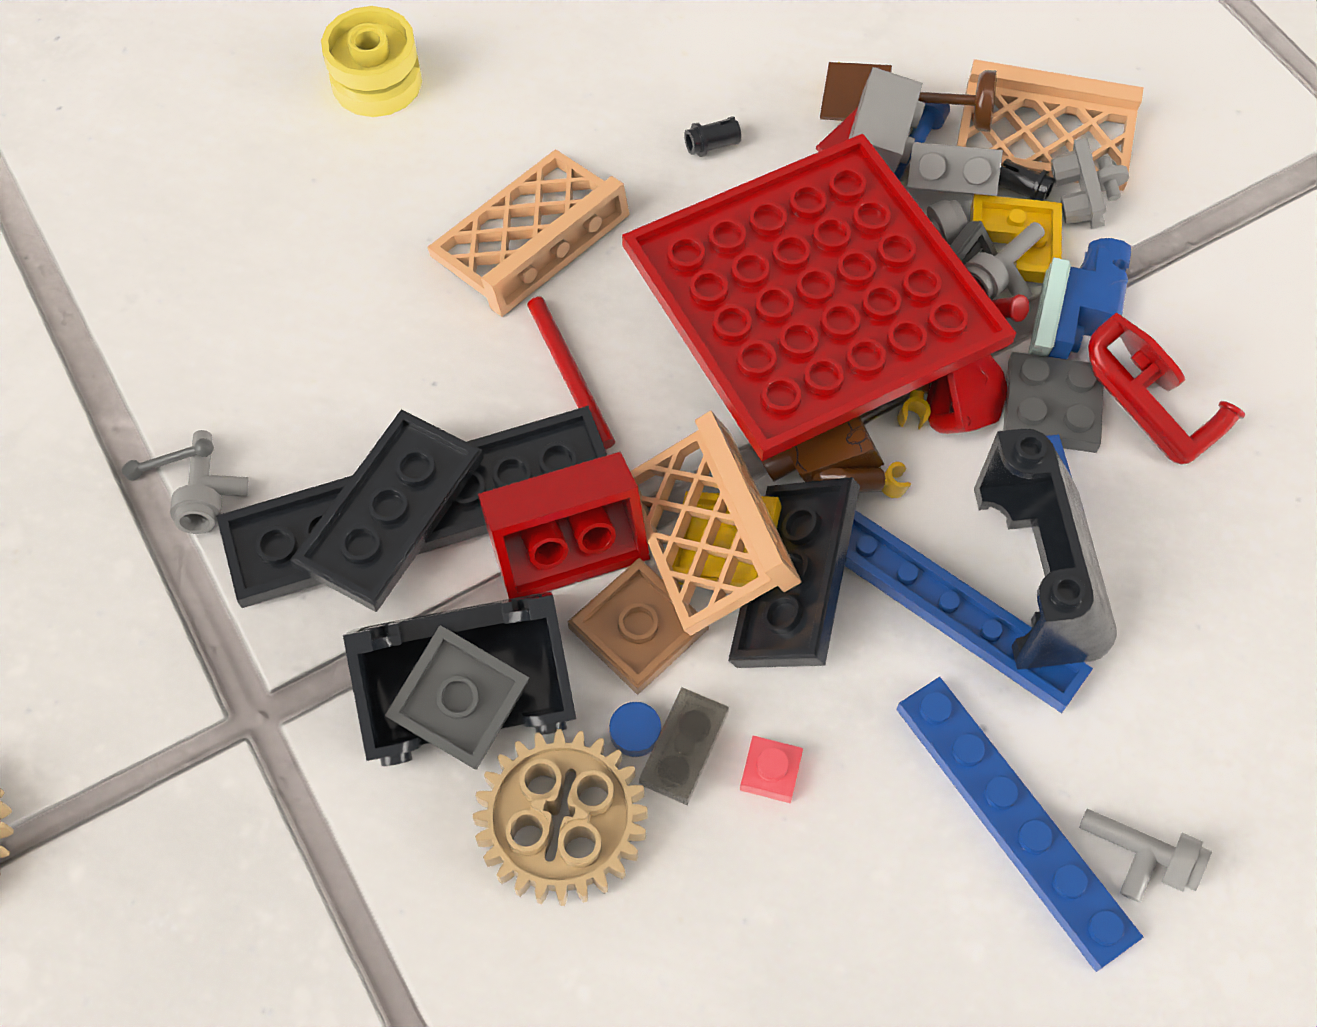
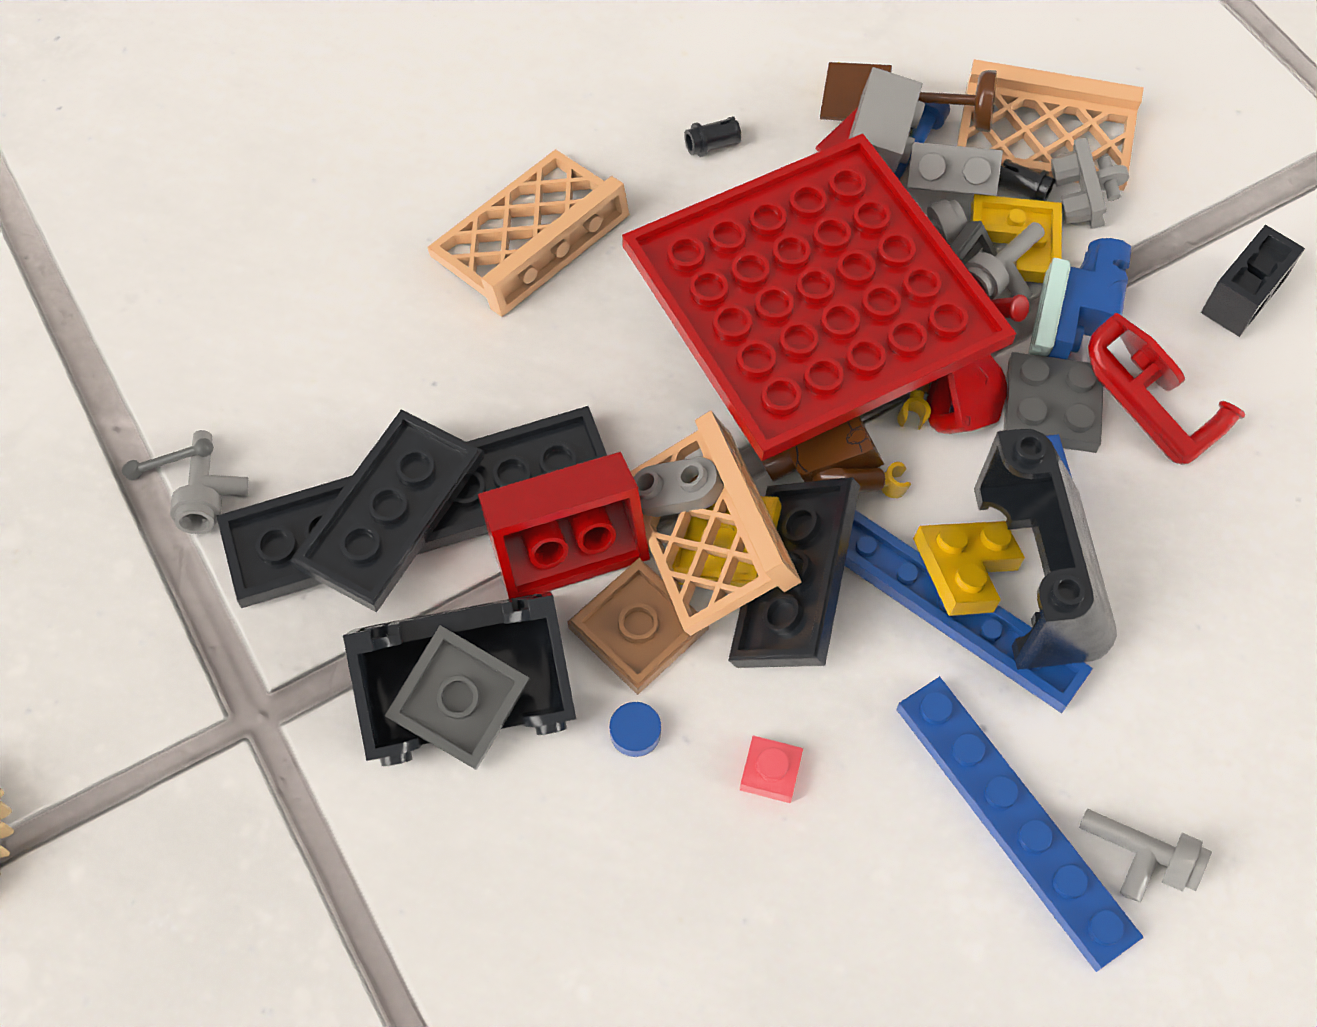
(372, 61): light yellow wheel -> none
(515, 807): tan gear -> none
(568, 366): red bar -> none
(667, 486): none -> light grey plate
(684, 746): clear smoke plate -> none
(961, 559): none -> yellow plate
(1252, 280): none -> black brick

